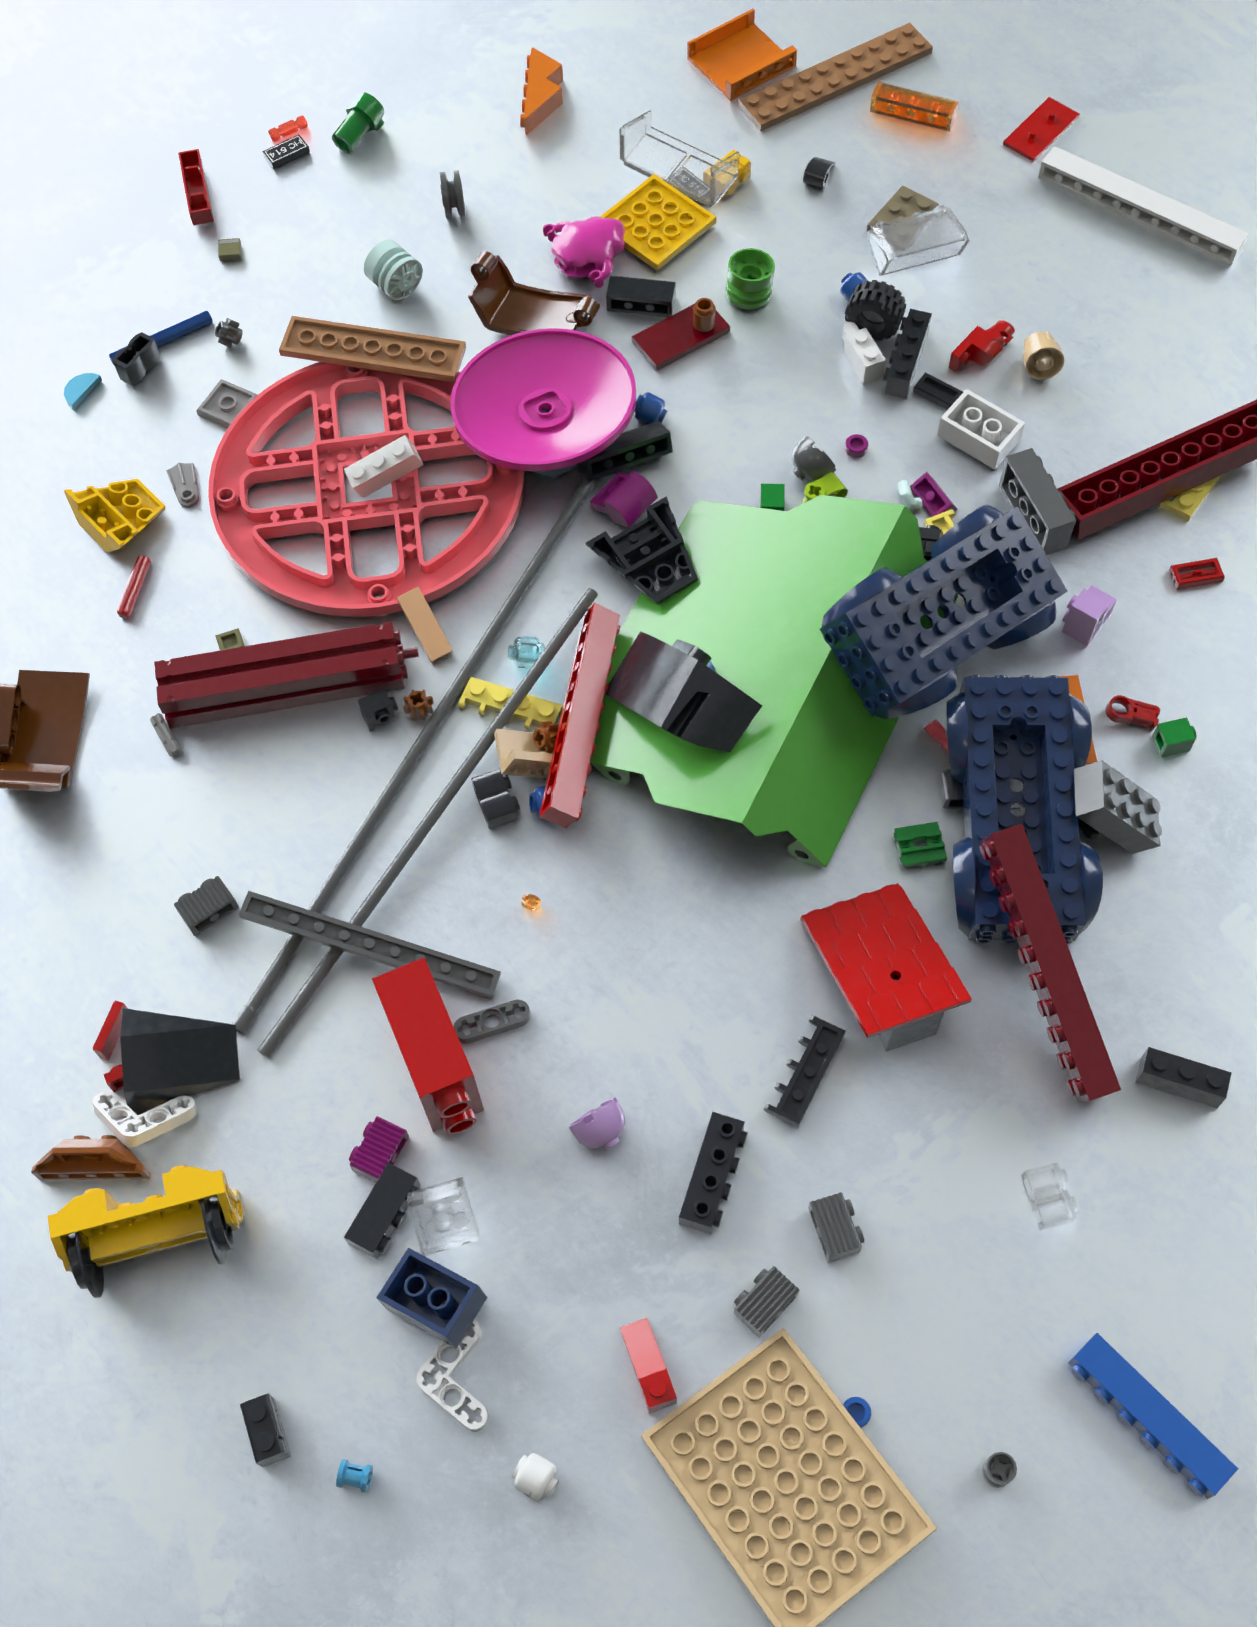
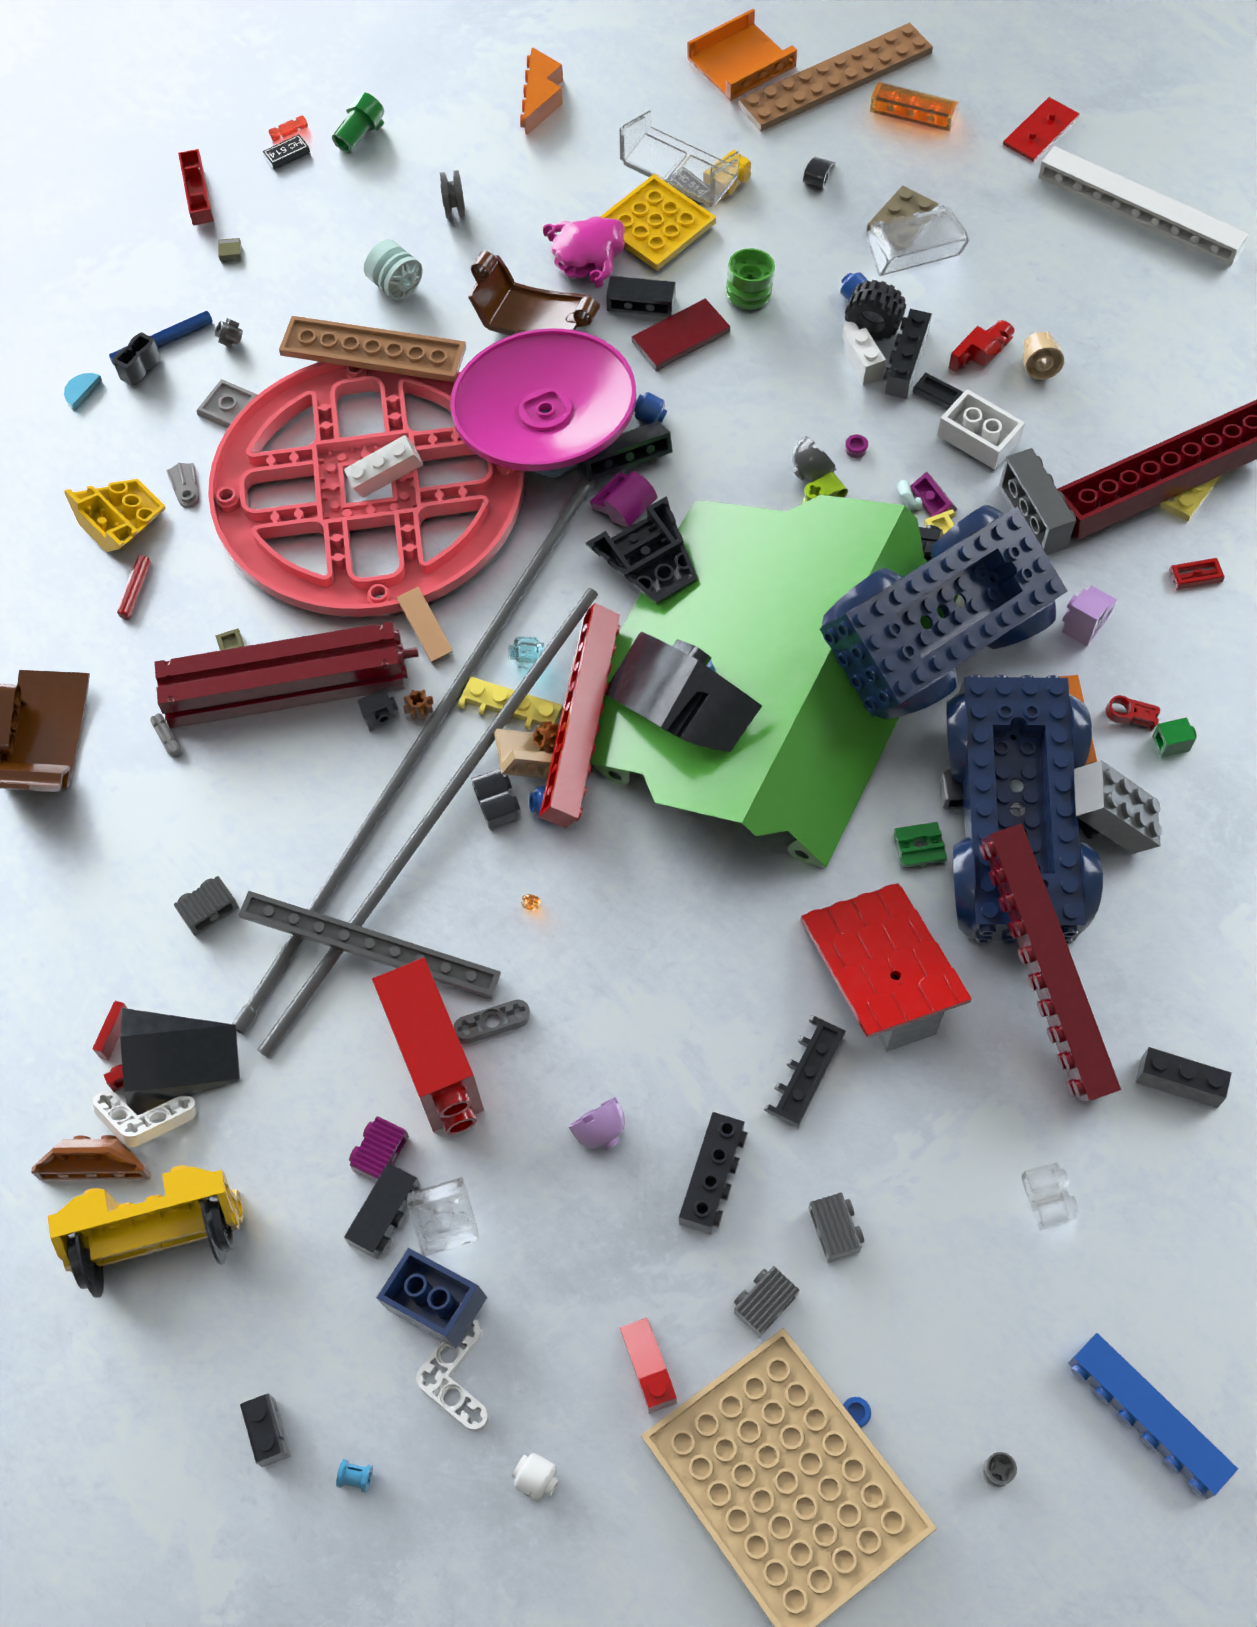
(704, 315): dark orange brick -> none
(772, 496): green brick -> none
(937, 733): coral piece -> none

